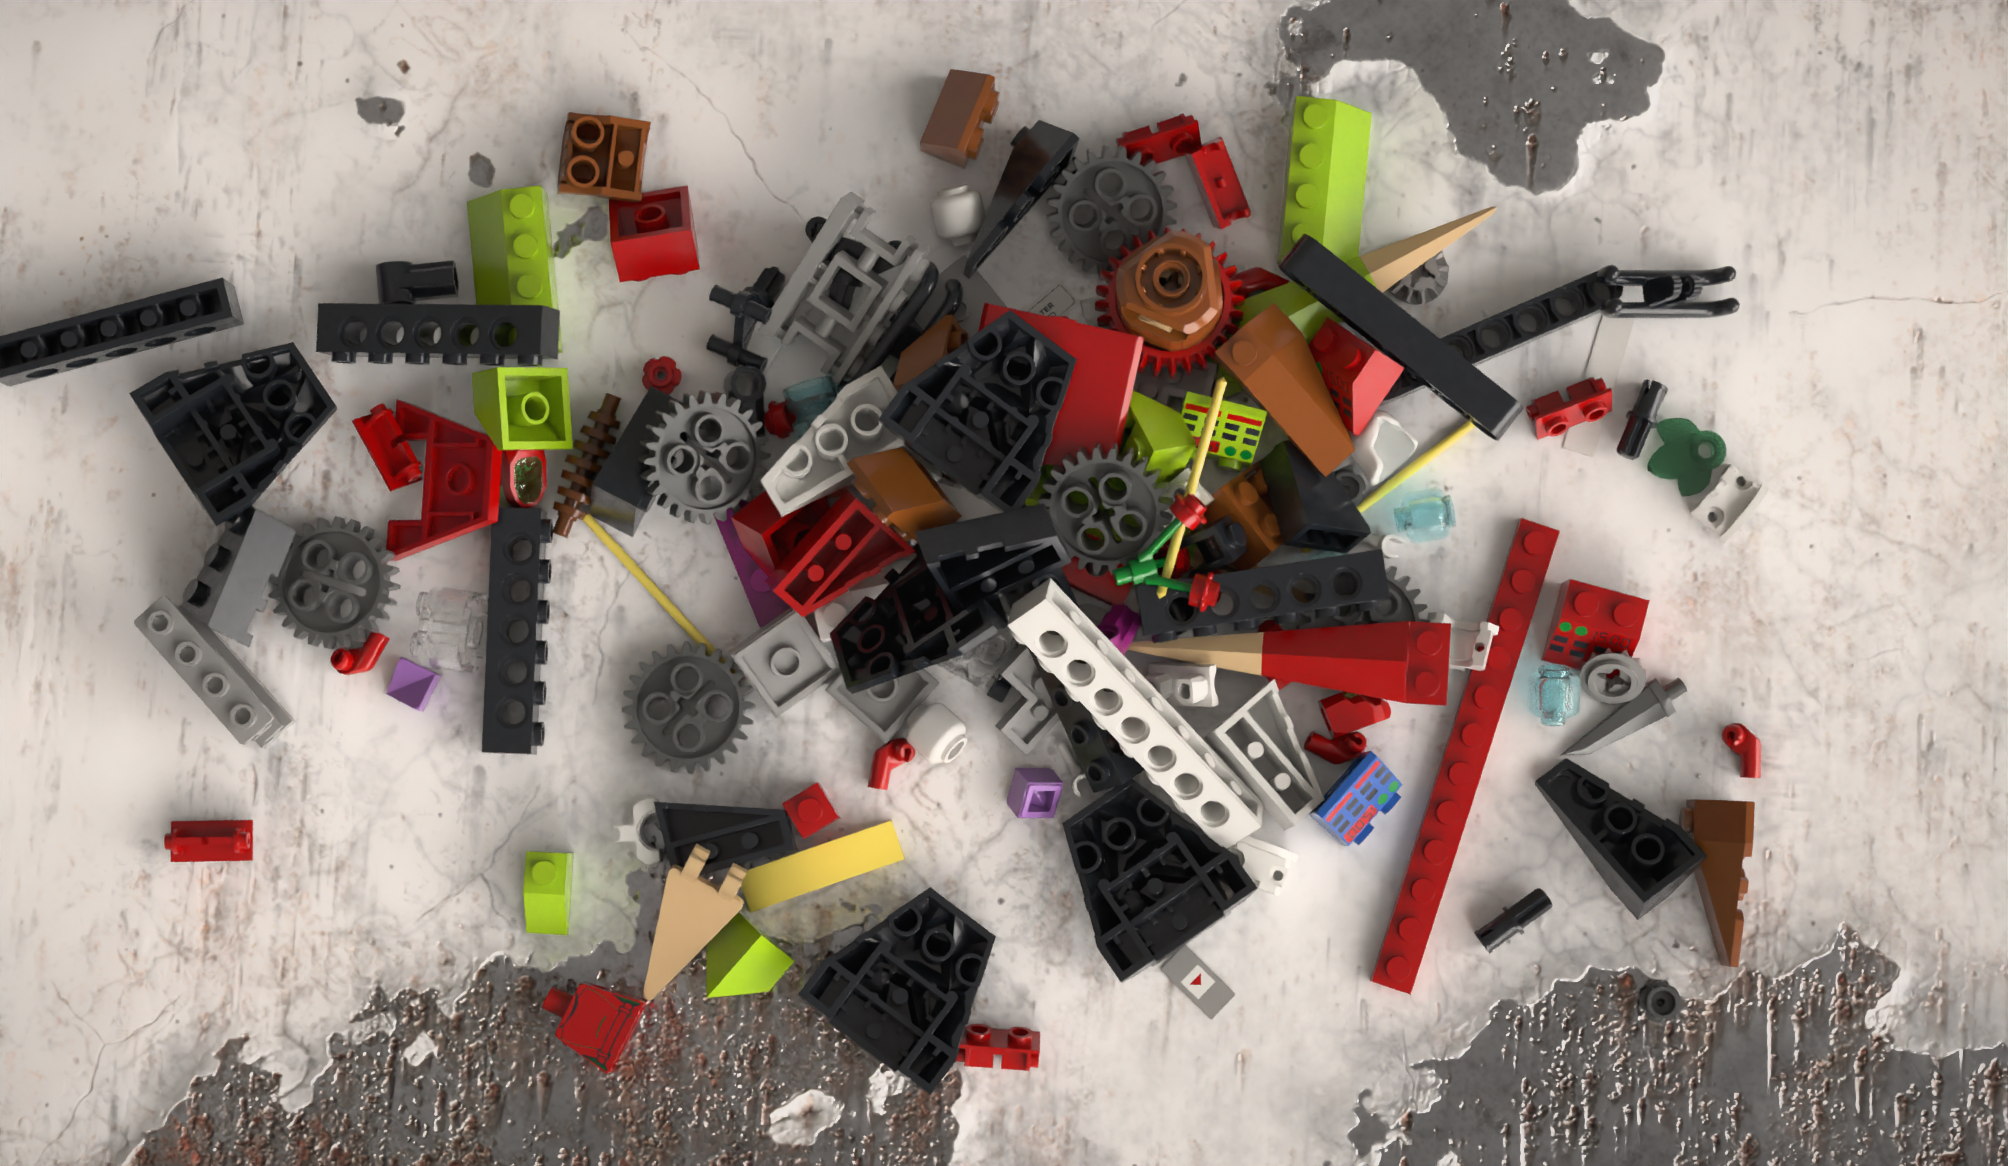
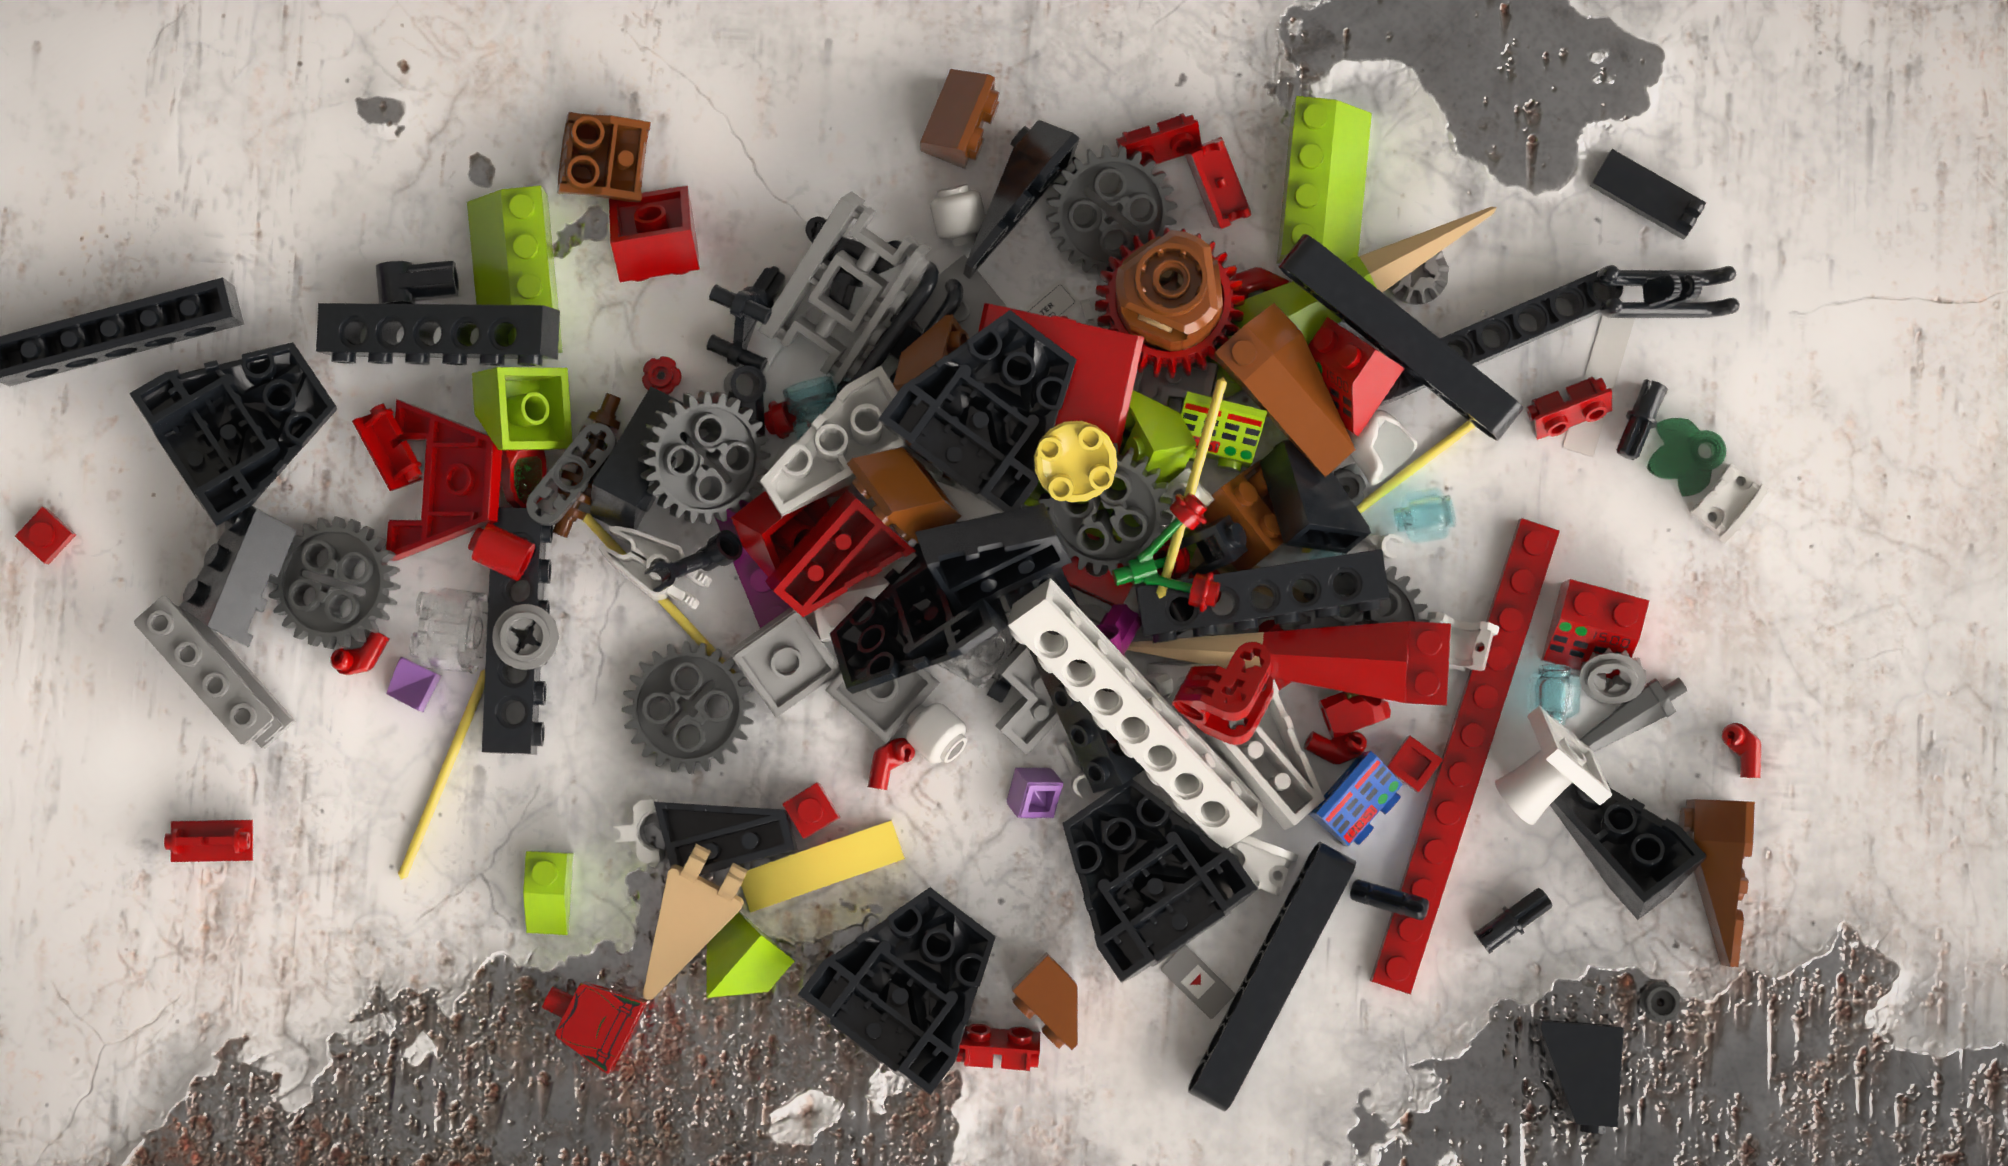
(45, 535): none -> red plate
(442, 776): none -> light yellow axle
(501, 551): none -> red brick
(506, 641): none -> light grey gear
(543, 491): none -> dark grey beam
(645, 553): none -> white hinge
(720, 550): none -> black brick
(1051, 996): none -> dark orange slope
(1075, 461): none -> light yellow dish
(1220, 695): none -> red piece
(1271, 976): none -> black beam
(1389, 899): none -> black axle
(1414, 763): none -> red plate
(1551, 770): none -> white plant
(1585, 1069): none -> black slope
(1648, 194): none -> black hinge

